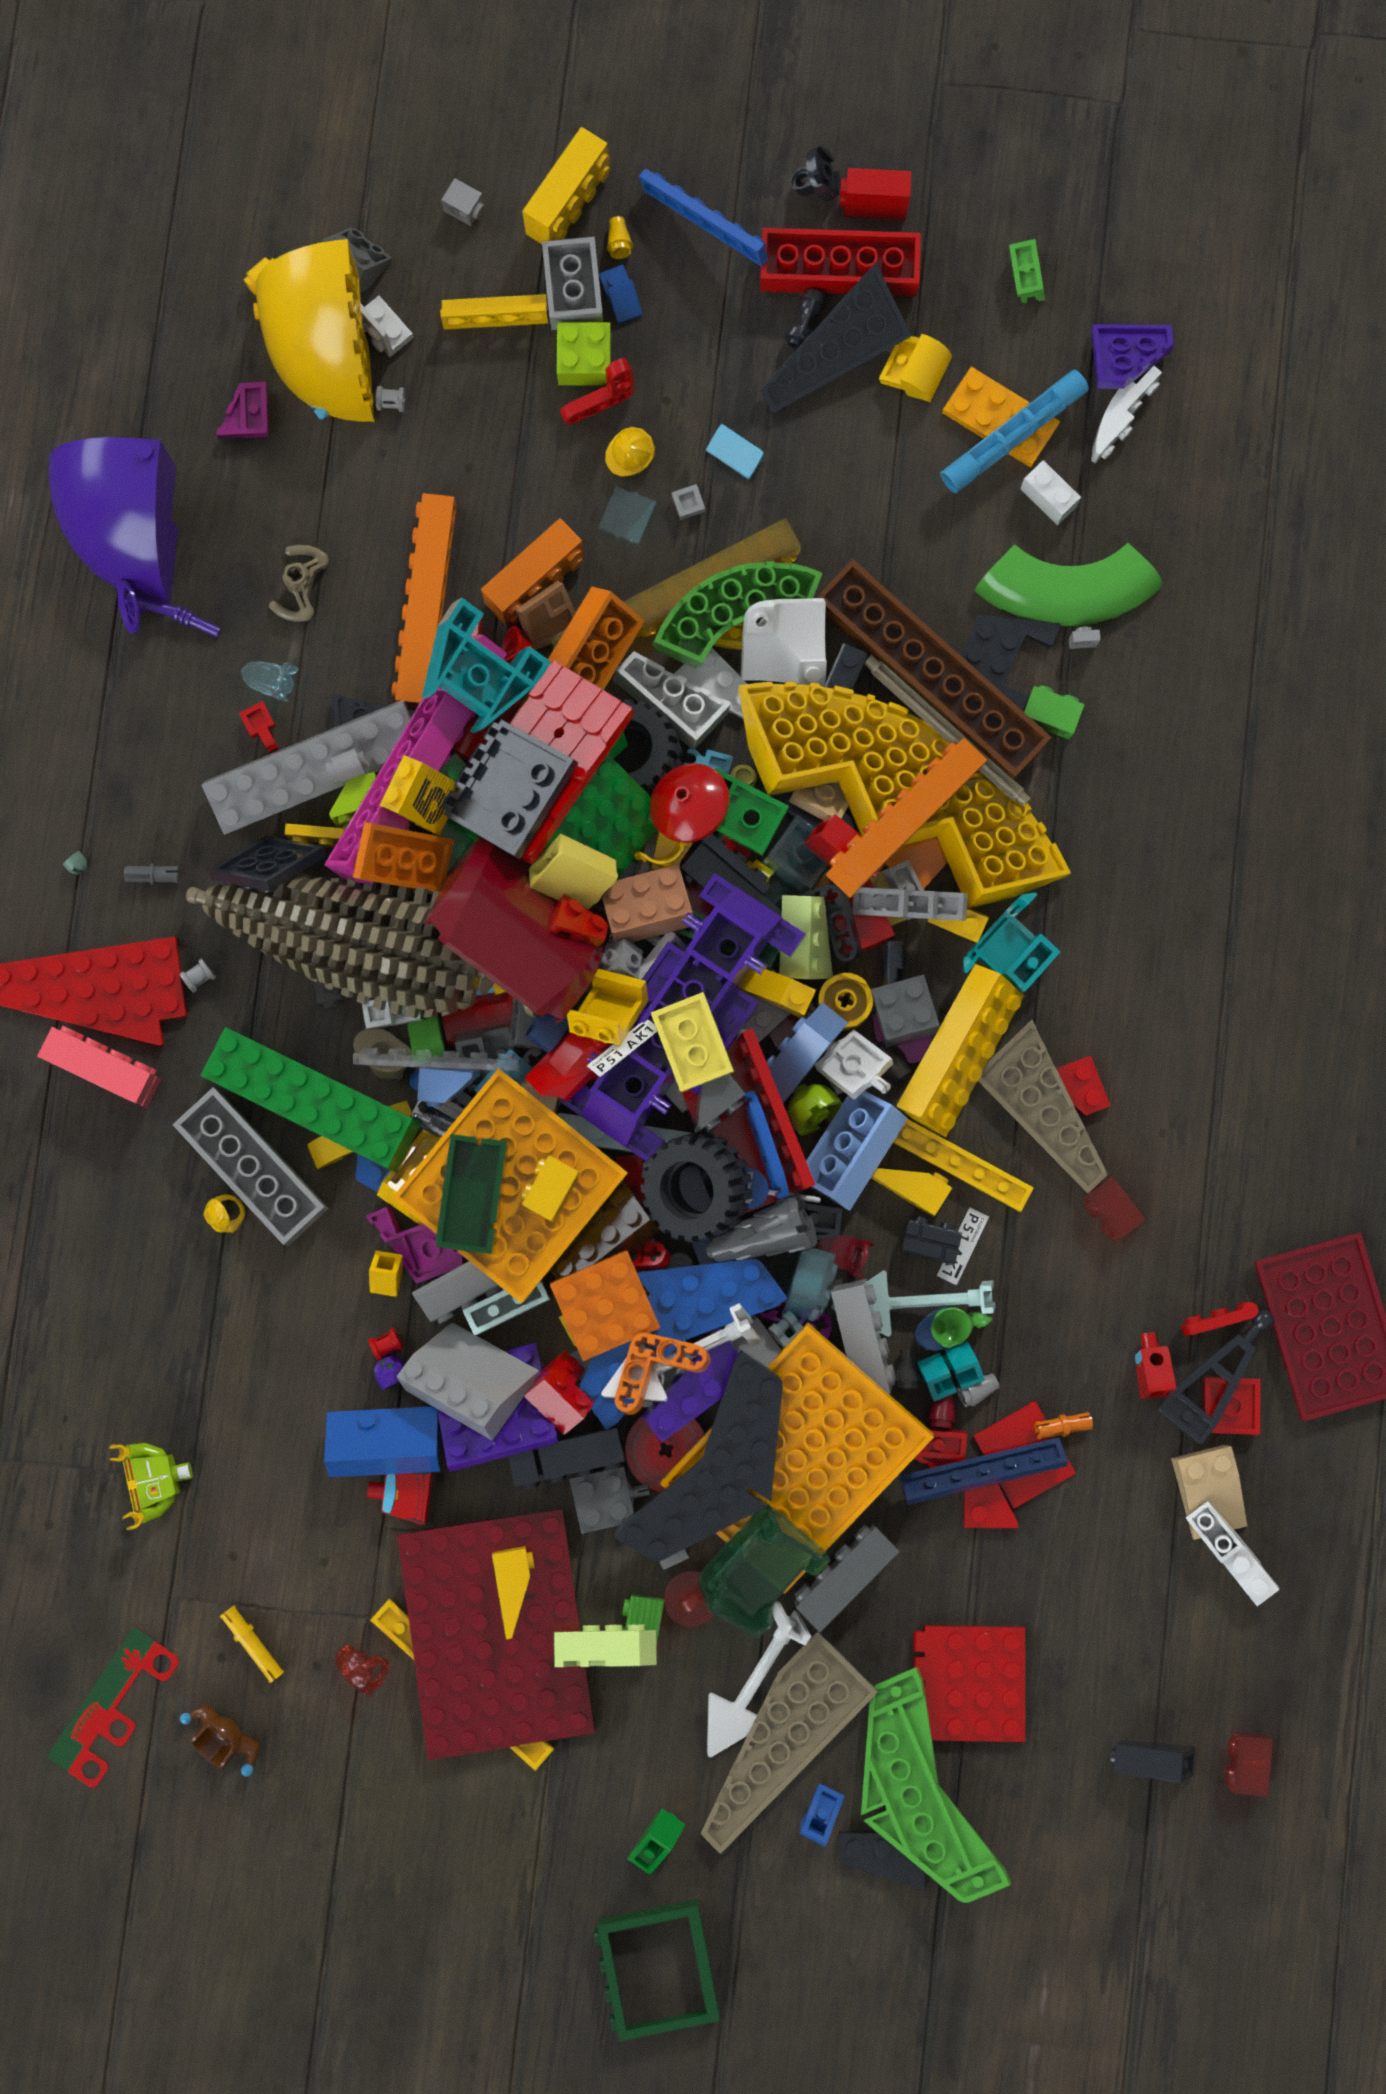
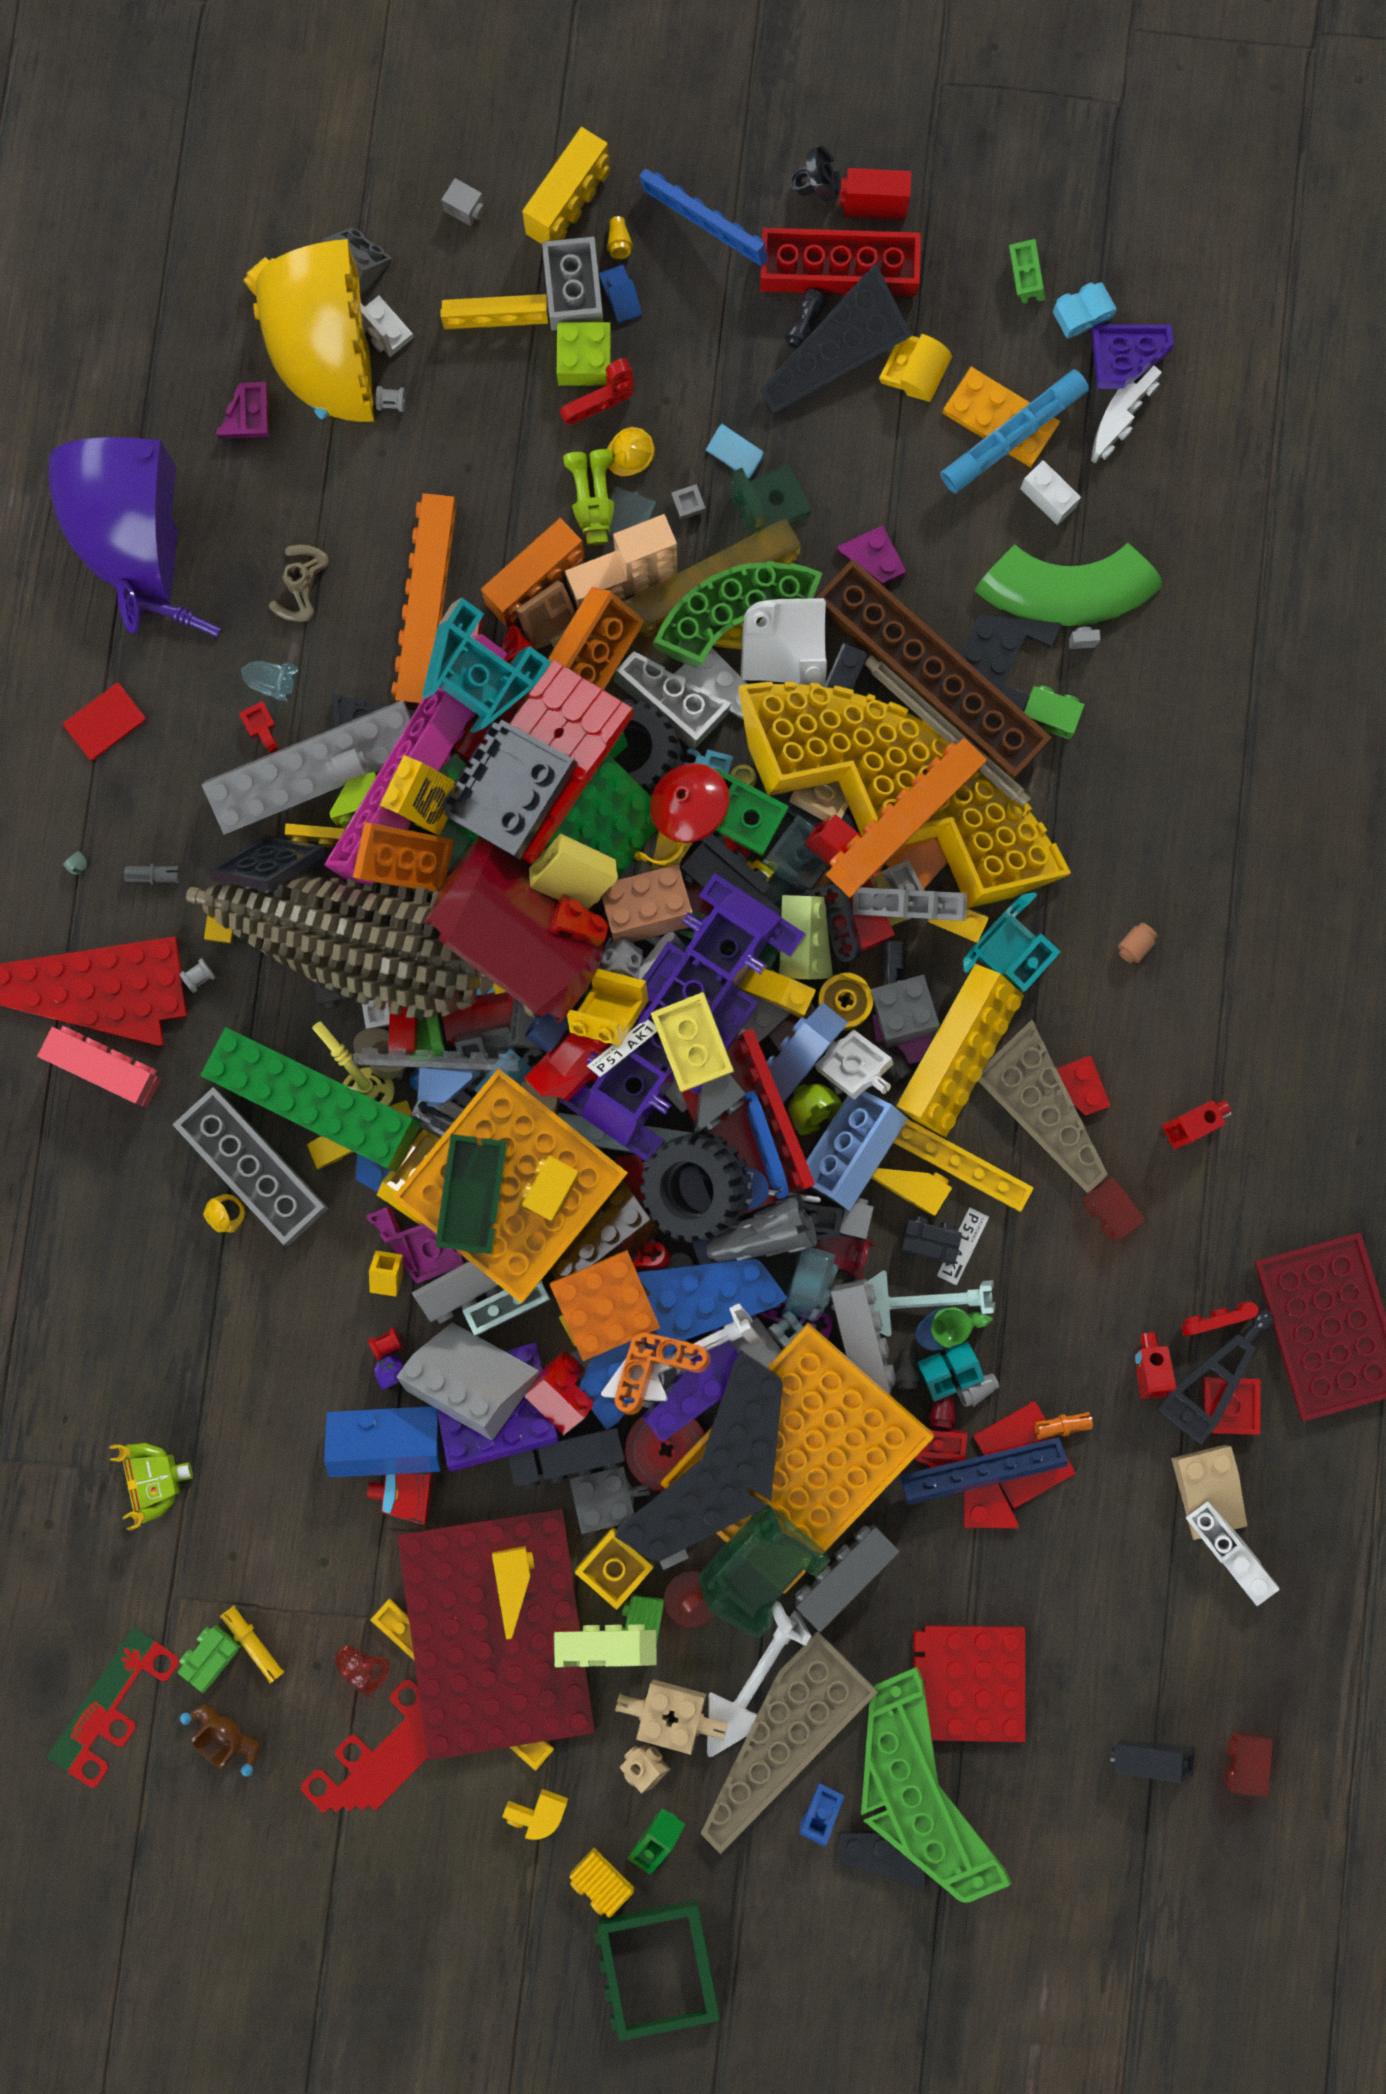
(104, 721): none -> red piece
(209, 1657): none -> bright green brick
(216, 932): none -> yellow tile
(361, 1076): none -> light yellow dish
(380, 1771): none -> red piece
(403, 1031): none -> red tile
(540, 1821): none -> yellow brick
(595, 513): none -> lime piece
(600, 1883): none -> yellow brick
(614, 1569): none -> yellow brick
(640, 560): none -> light nougat piece
(644, 1767): none -> tan brick
(656, 1726): none -> tan brick
(754, 498): none -> clear green bracket
(857, 1220): none -> light grey brick
(875, 555): none -> magenta wing
(1082, 310): none -> medium azure brick
(1137, 943): none -> nougat brick
(1196, 1123): none -> red torso

